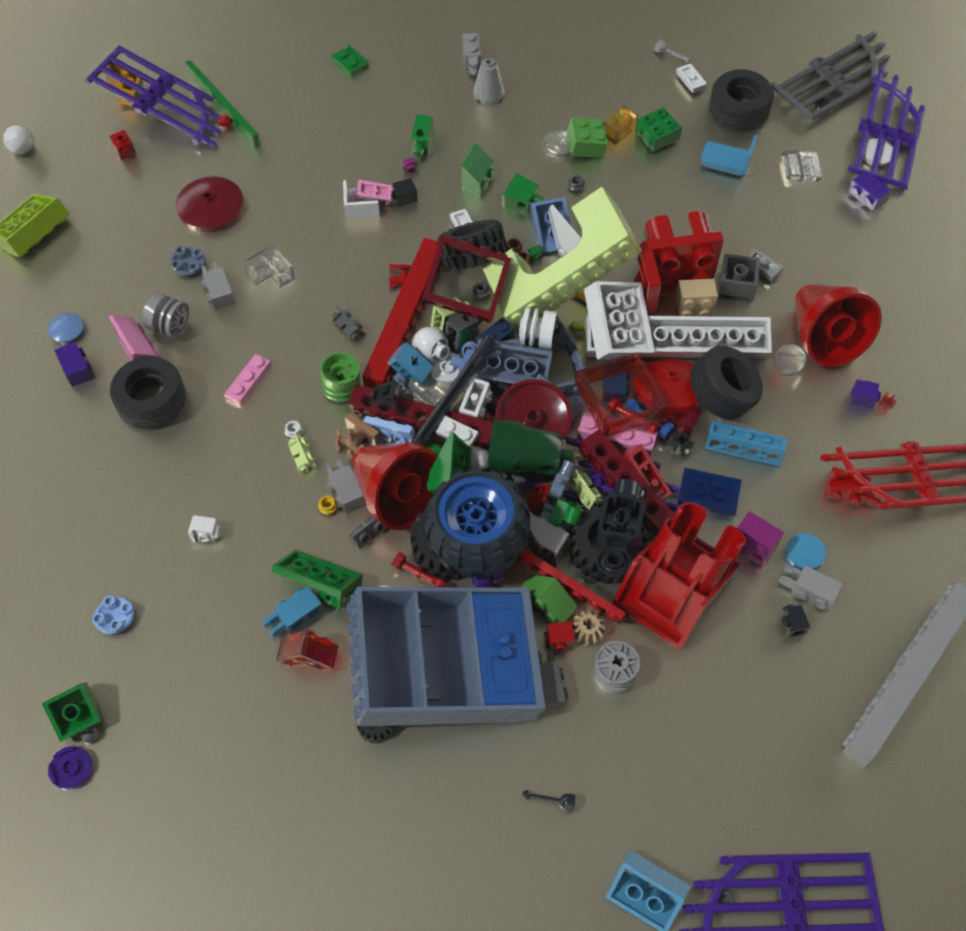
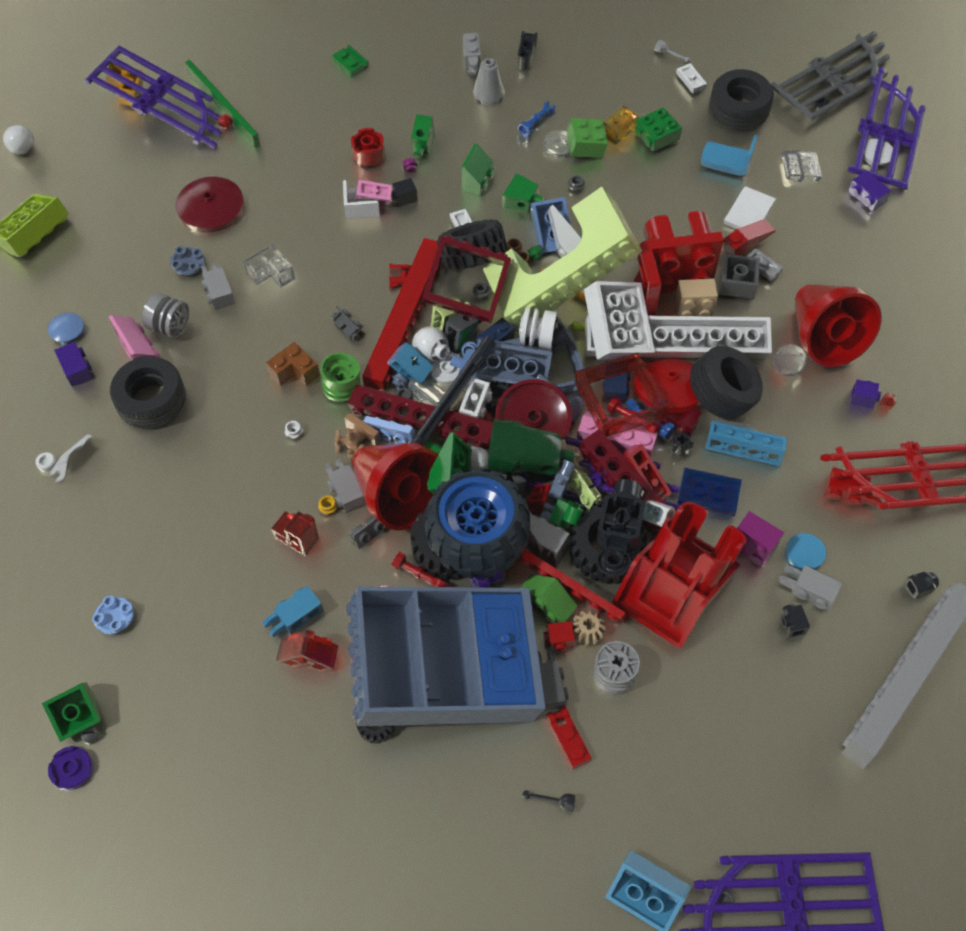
(45, 462): none -> white tile
(60, 466): none -> white arm
(122, 144): red brick -> none
(204, 529): white brick -> none
(247, 379): bright pink plate -> none
(292, 362): none -> dark orange brick
(296, 531): none -> clear red brick
(301, 446): yellowish green hinge -> none
(319, 574): green plate -> none
(368, 147): none -> red brick
(387, 395): black slope -> none
(464, 432): white plate -> none
(526, 50): none -> black piece
(526, 129): none -> blue piece
(568, 738): none -> red plate
(657, 512): none -> rock
(747, 237): none -> red slope
(749, 208): none -> white tile
(921, 584): none -> black rock

